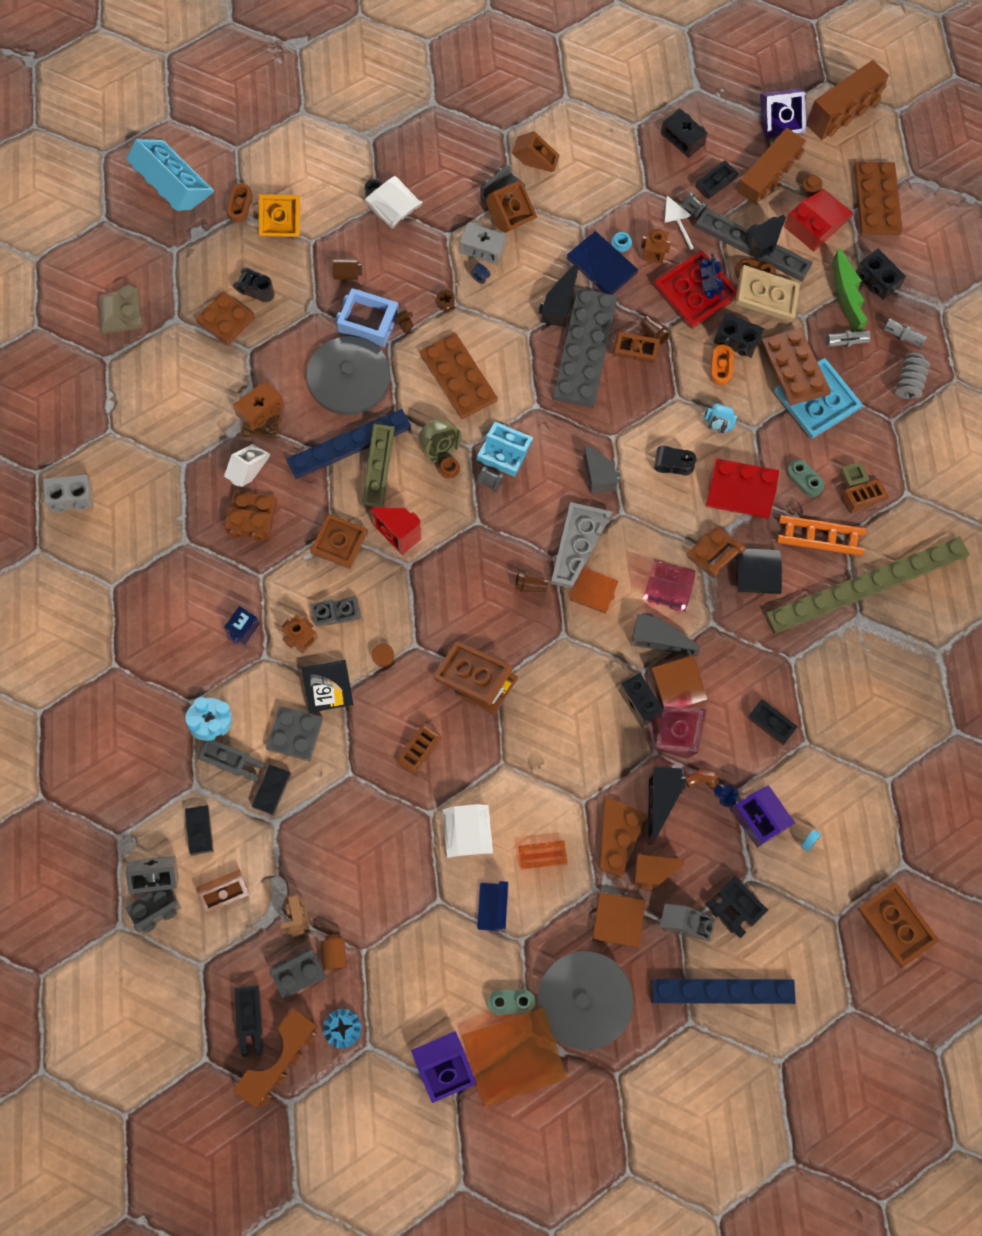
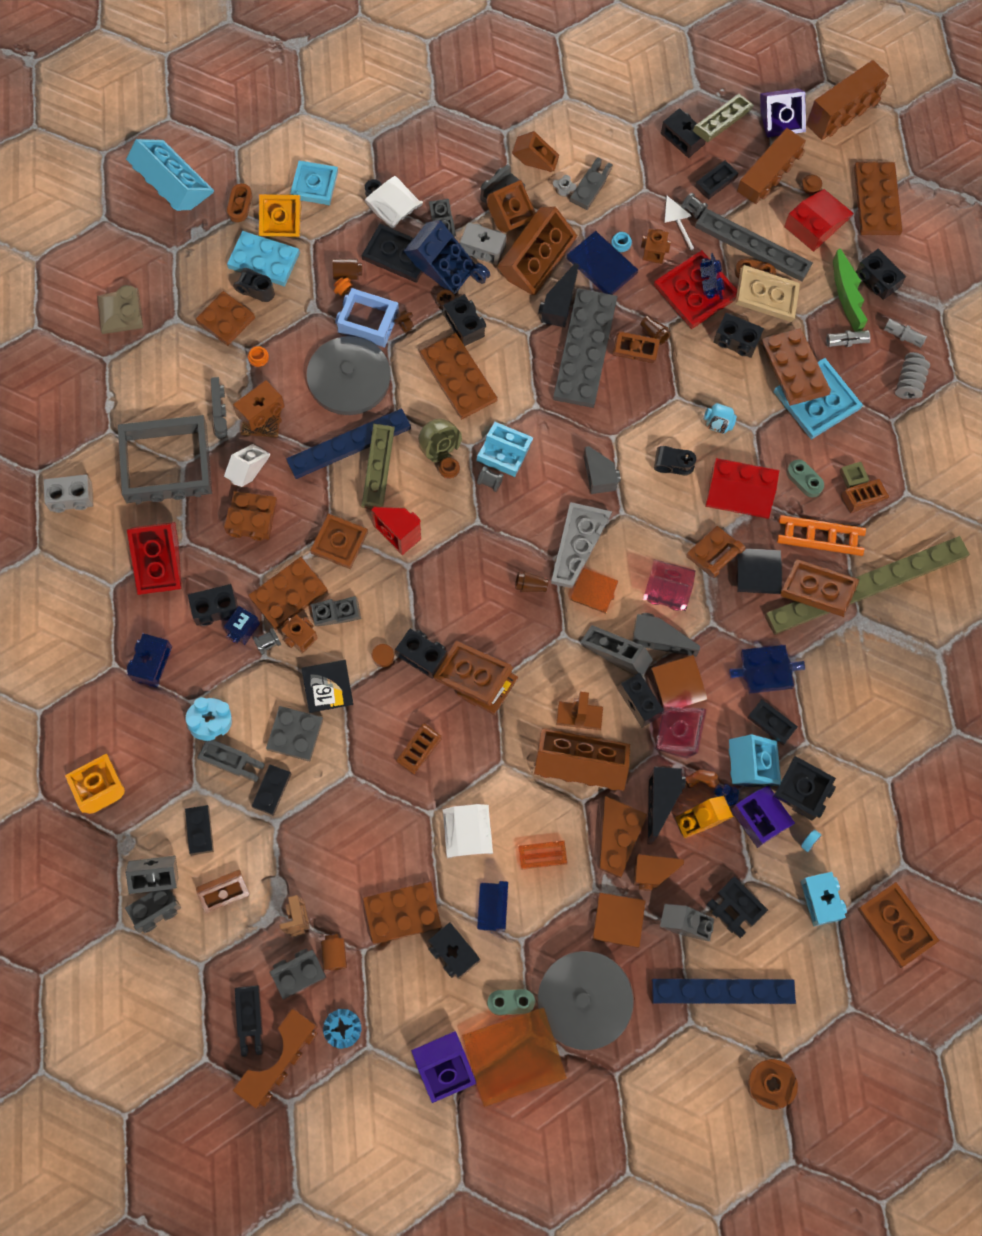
(95, 785): none -> light orange slope
(151, 671): none -> clear blue brick
(155, 557): none -> red slope
(164, 428): none -> dark grey window
(213, 599): none -> black brick
(219, 409): none -> dark grey hinge
(258, 356): none -> orange plate
(264, 257): none -> medium azure plate
(267, 641): none -> dark grey bush
(288, 593): none -> dark orange plate
(314, 182): none -> medium azure plate
(342, 286): none -> orange plate
(387, 252): none -> black plate
(402, 913): none -> dark orange plate
(417, 657): none -> black brick
(440, 256): none -> dark blue slope
(441, 211): none -> dark grey slope
(460, 321): none -> black brick
(466, 957): none -> black brick
(537, 250): none -> dark orange slope
(564, 190): none -> light grey plate
(579, 713): none -> dark orange bracket
(582, 759): none -> dark orange slope
(590, 185): none -> dark grey hinge
(617, 650): none -> dark grey slope
(704, 816): none -> light orange slope
(722, 366): orange plate -> none
(723, 118): none -> olive tile
(754, 761): none -> medium azure slope
(764, 237): black slope -> none
(767, 669): none -> clear blue plate
(784, 1077): none -> dark orange plate
(805, 788): none -> black plate
(820, 587): none -> dark orange tile
(822, 911): none -> medium azure brick

